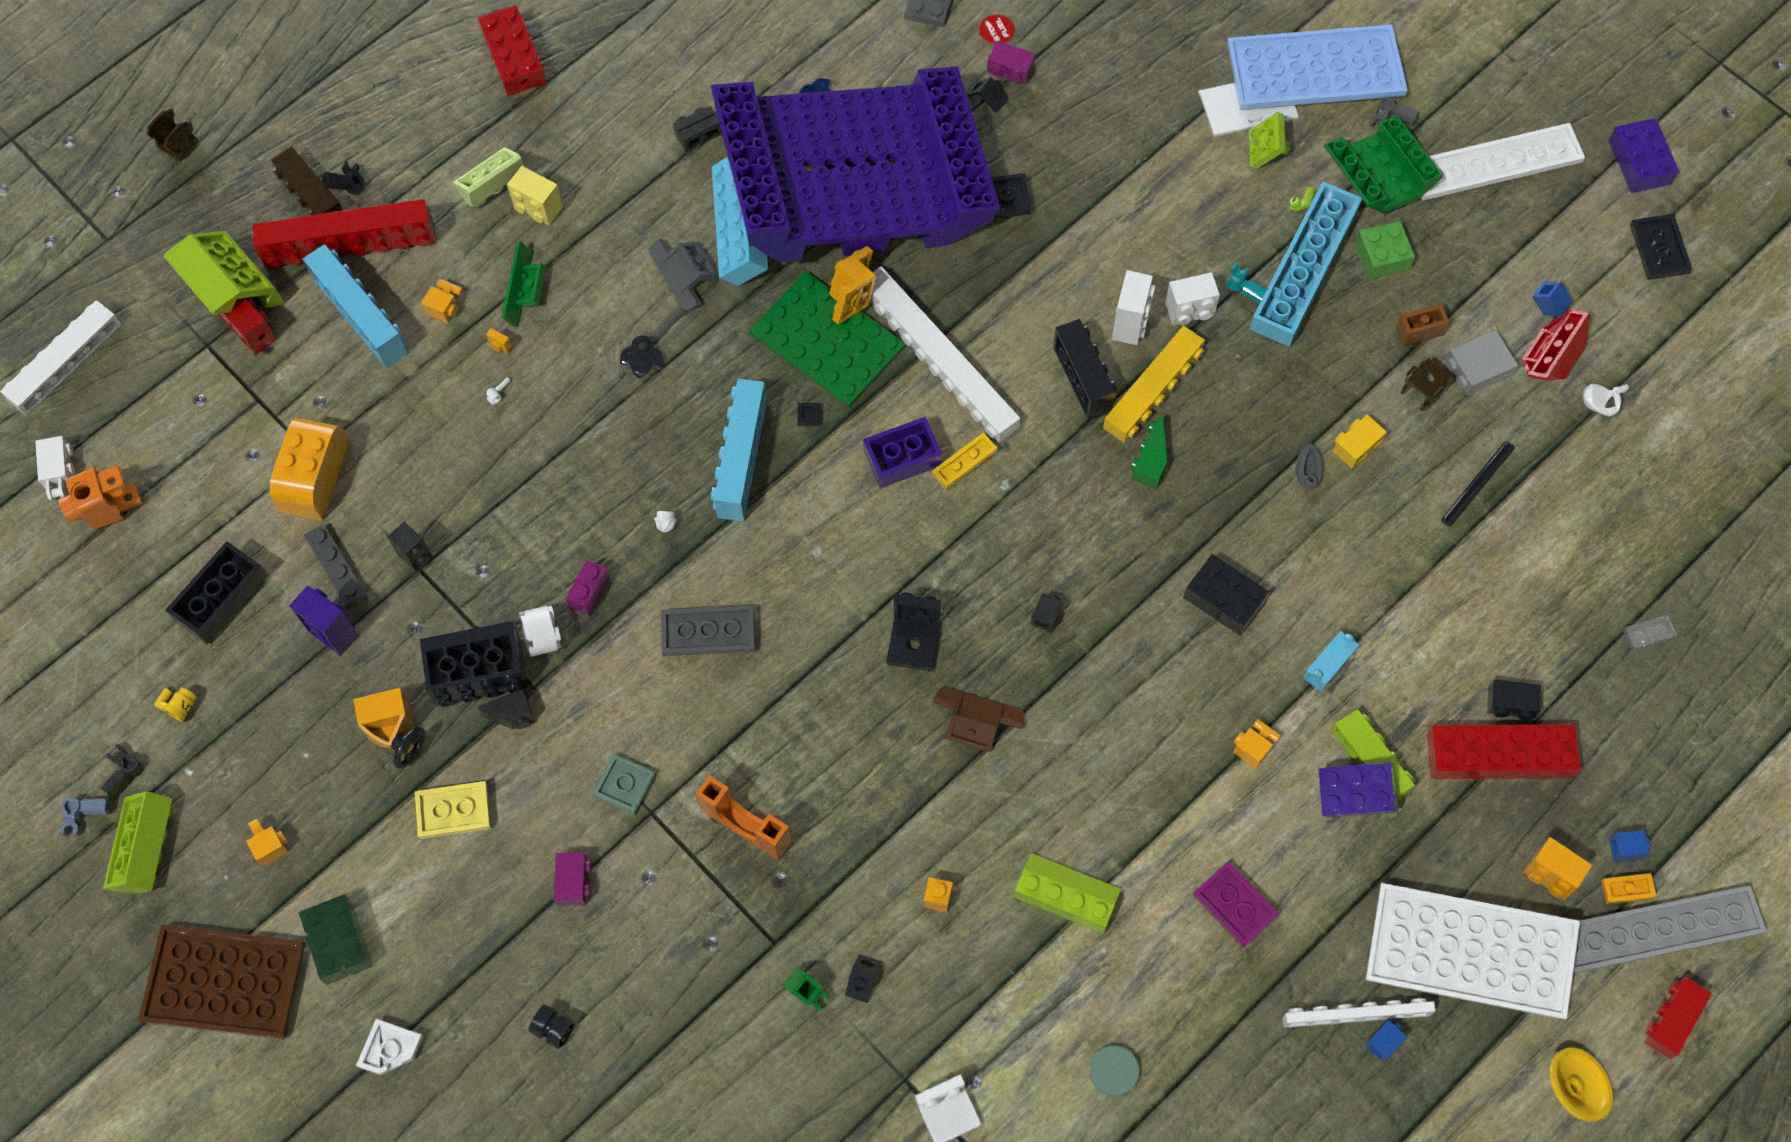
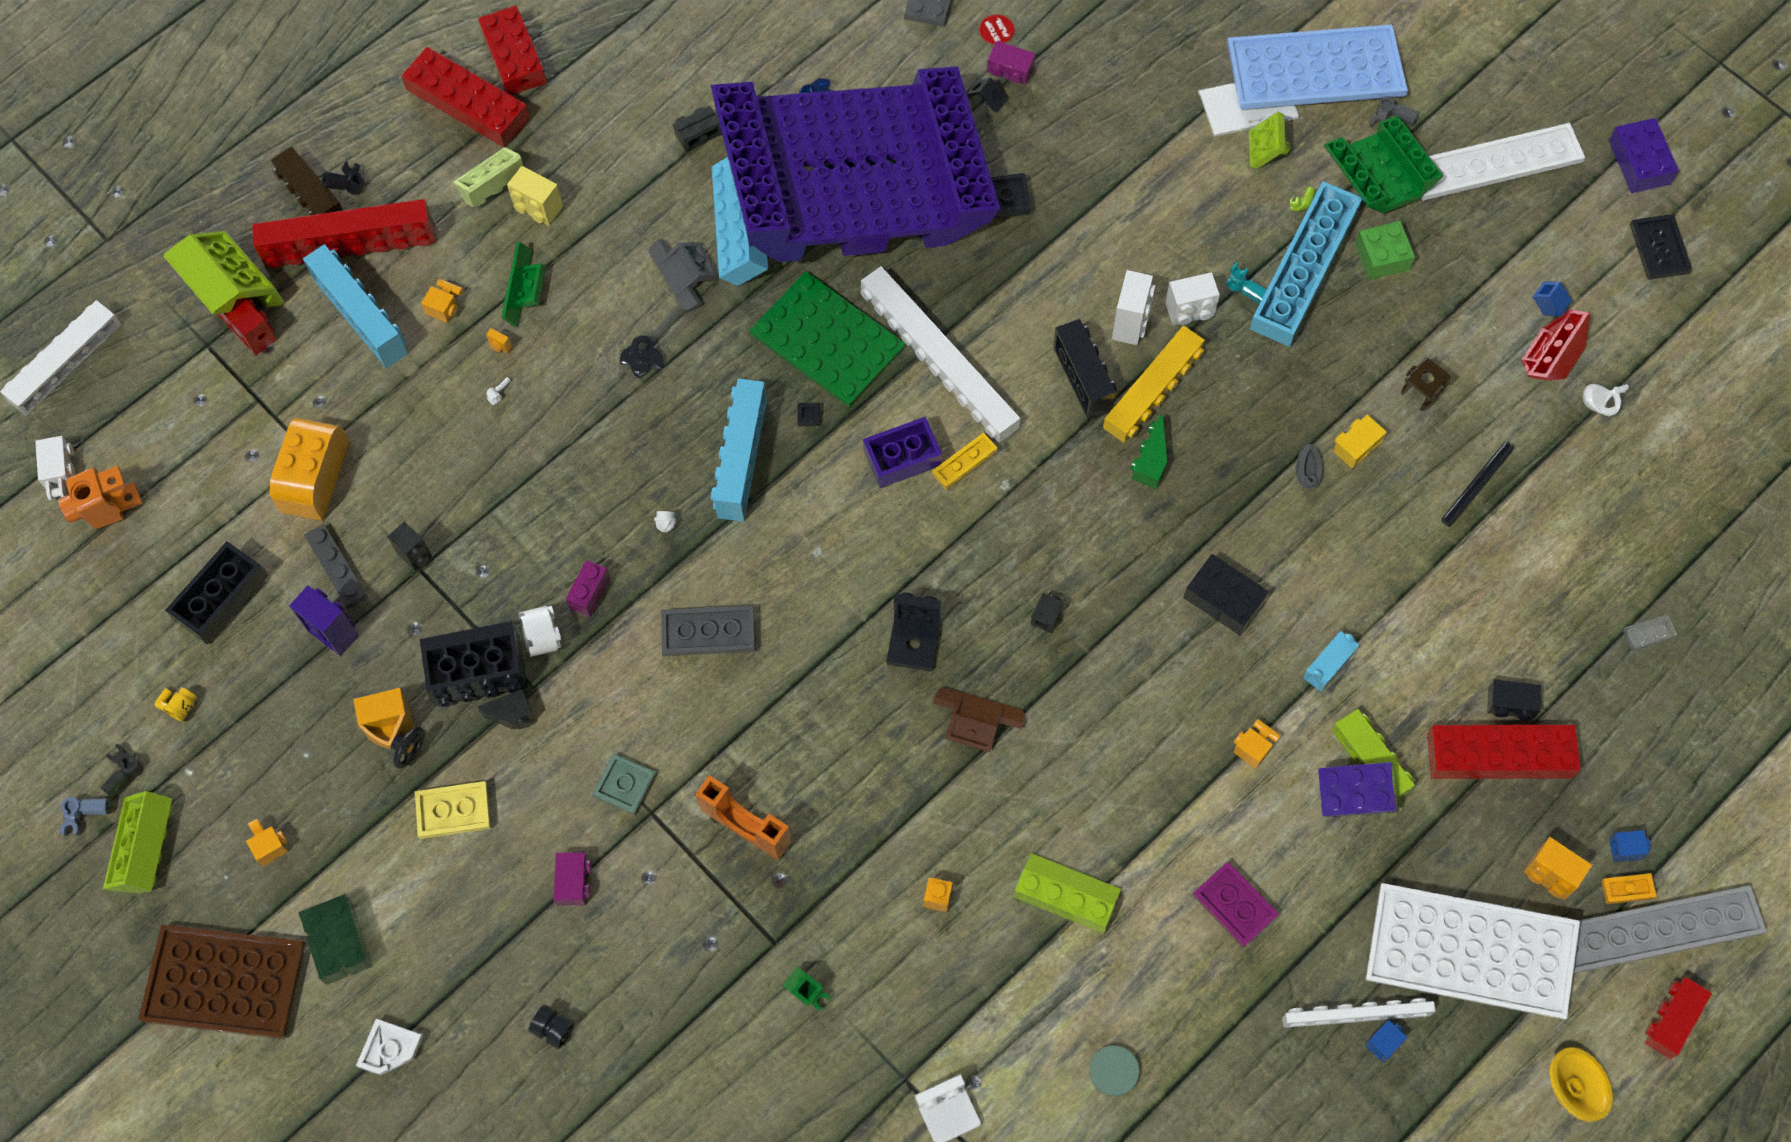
(170, 137): dark brown piece -> none
(465, 97): none -> red brick
(852, 284): light orange bracket -> none
(862, 978): black bracket -> none
(1422, 325): dark orange brick -> none
(1481, 362): light grey brick -> none

